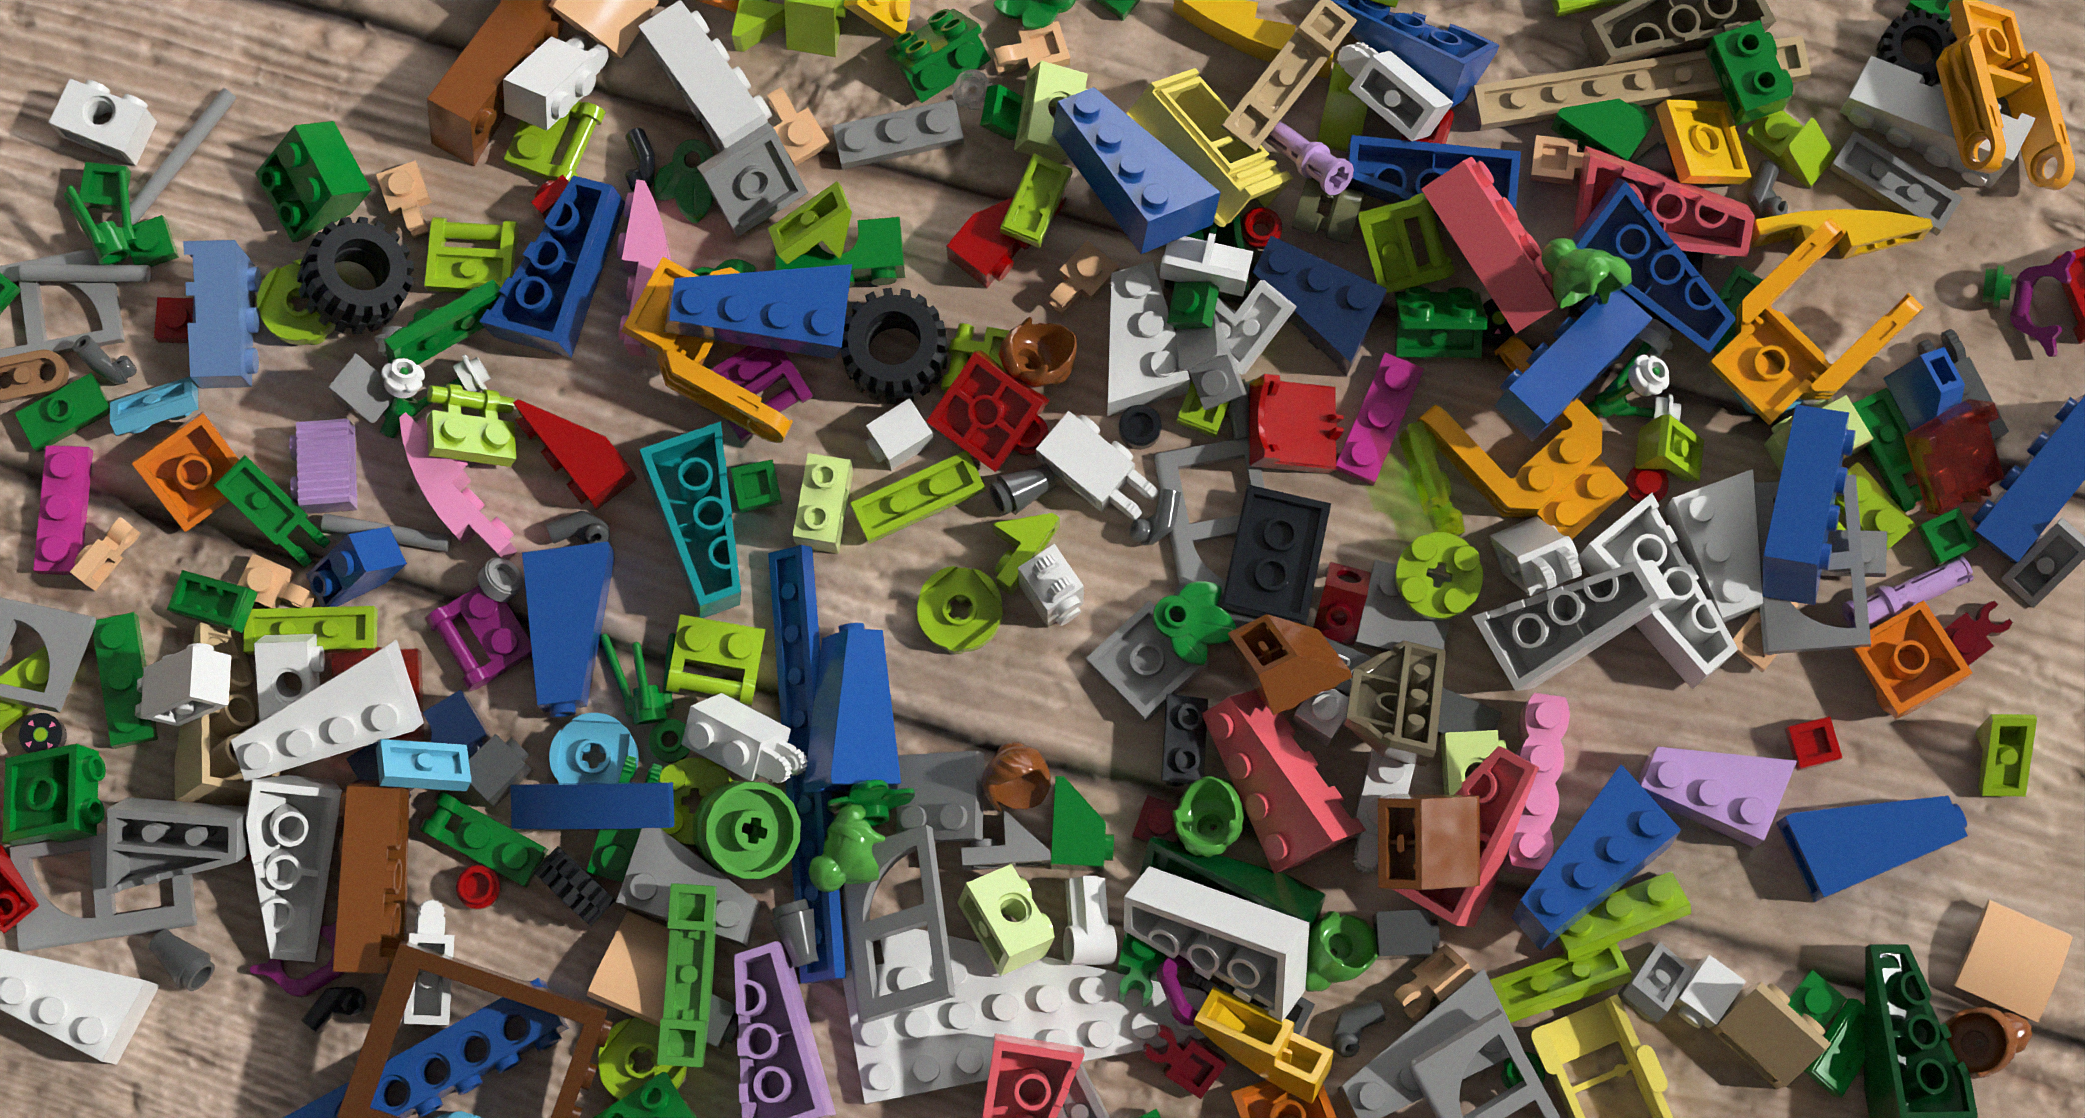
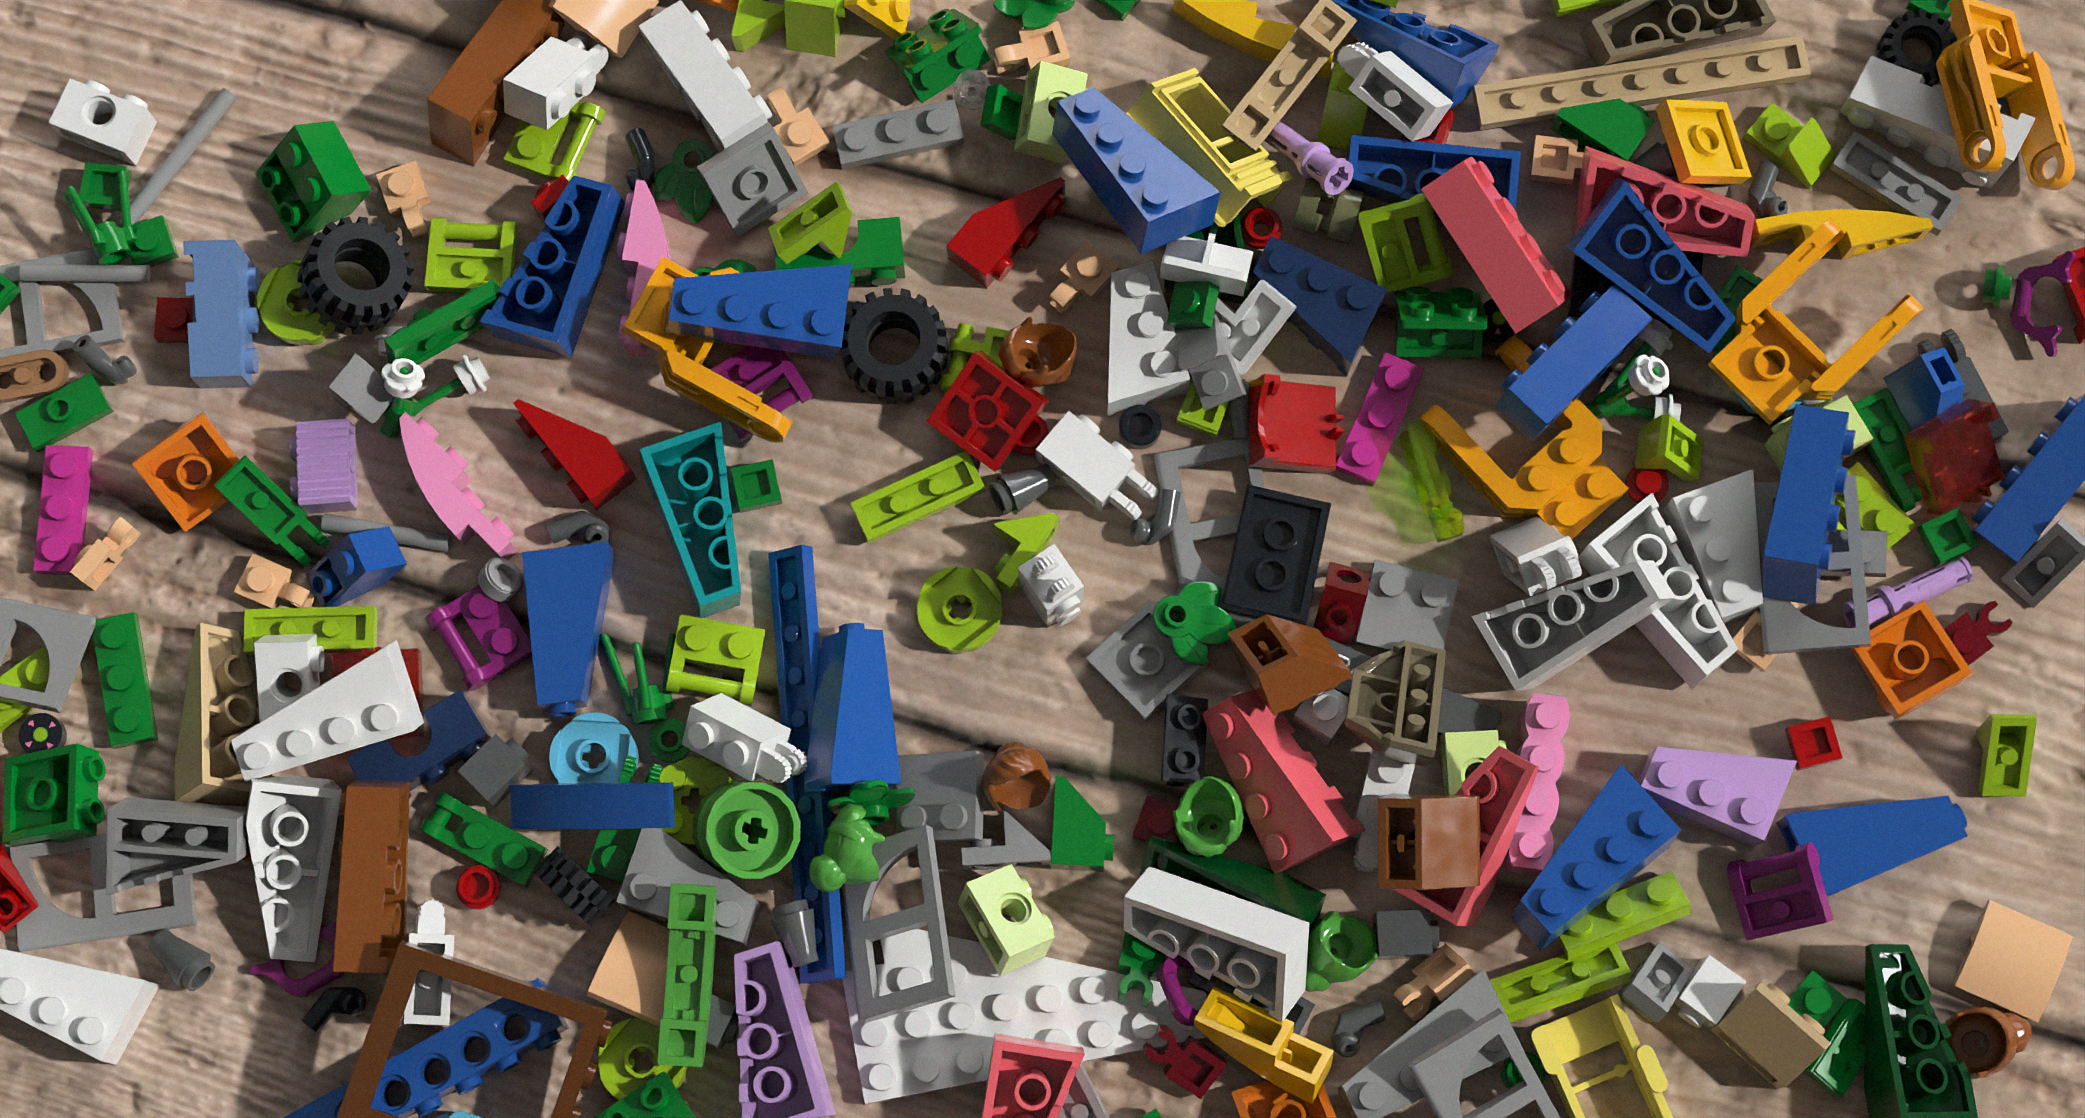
(154, 405): medium azure plate -> none
(185, 685): white hinge -> none
(212, 601): green plate -> none
(423, 765): medium azure plate -> none
(466, 436): lime plate -> none
(823, 503): yellowish green brick -> none
(898, 435): white brick -> none
(1036, 200): lime plate -> none
(1088, 934): white piece -> none
(1417, 588): lime plate -> none
(1583, 272): bright green piece -> none
(1749, 72): green brick -> none
(1784, 906): none -> magenta plate

